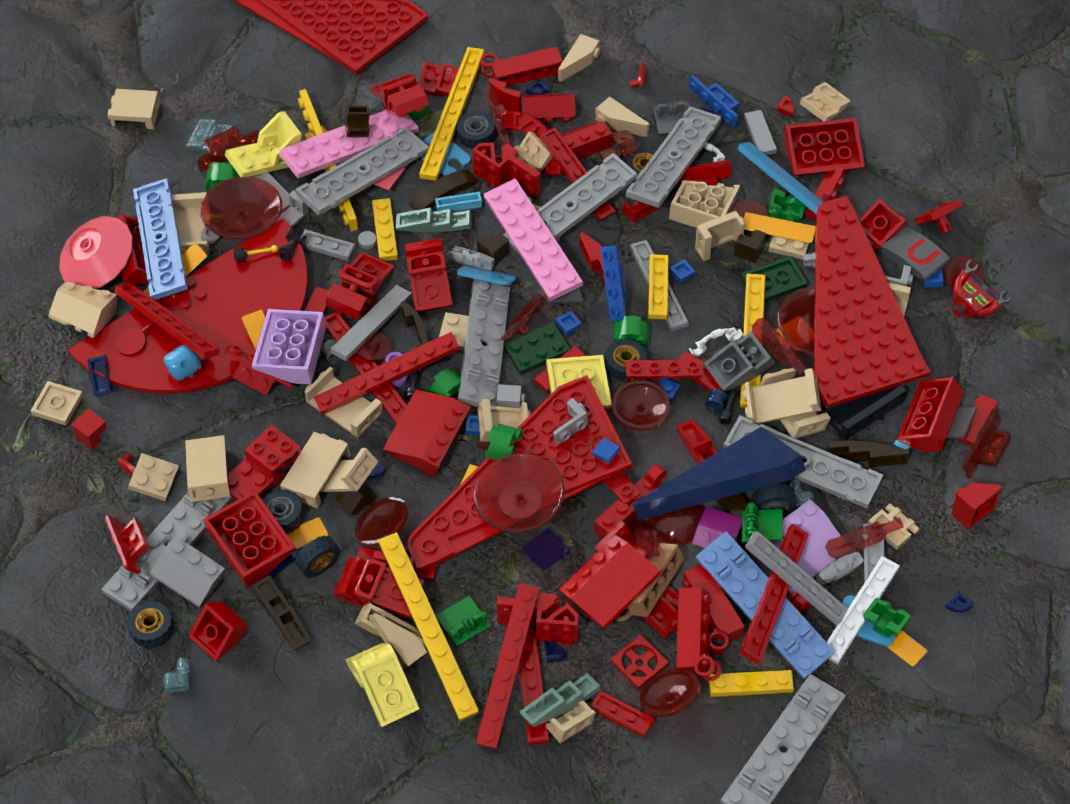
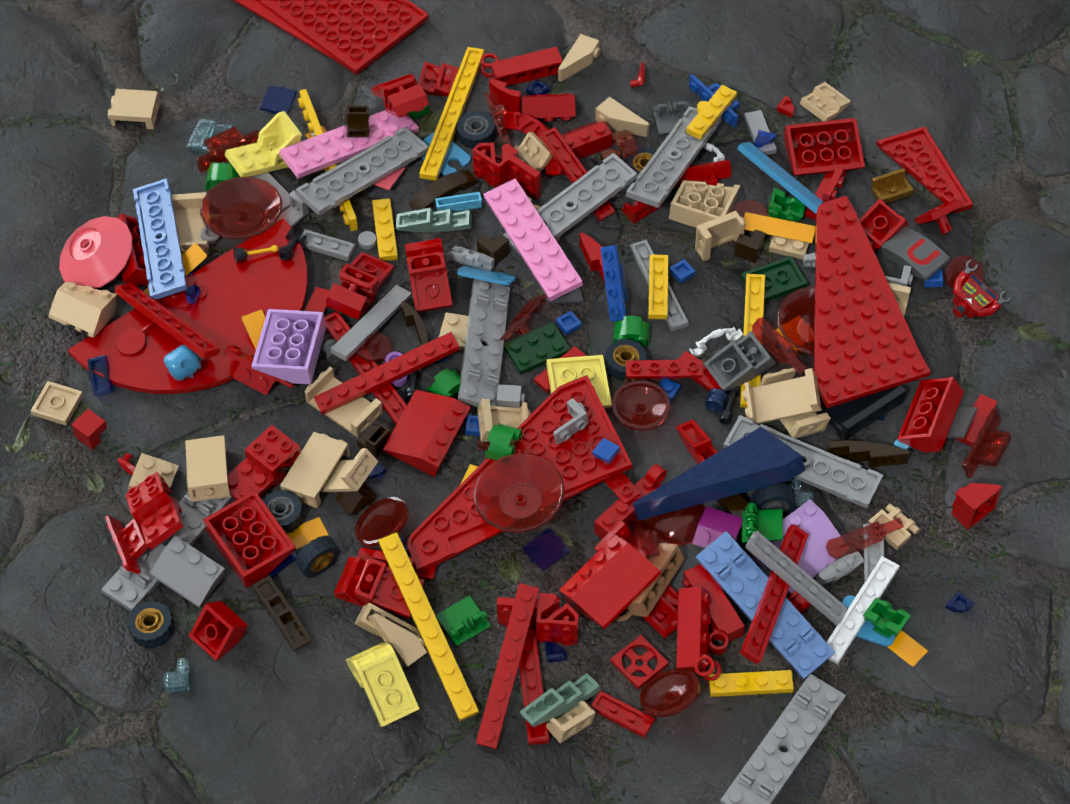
(155, 509): none -> red piece
(192, 293): none -> clear blue tile
(278, 99): none -> clear blue piece
(374, 439): none -> dark brown piece
(710, 112): none -> yellow hinge
(764, 138): none -> clear blue tile
(891, 186): none -> pearl gold bracket
(925, 162): none -> red wing

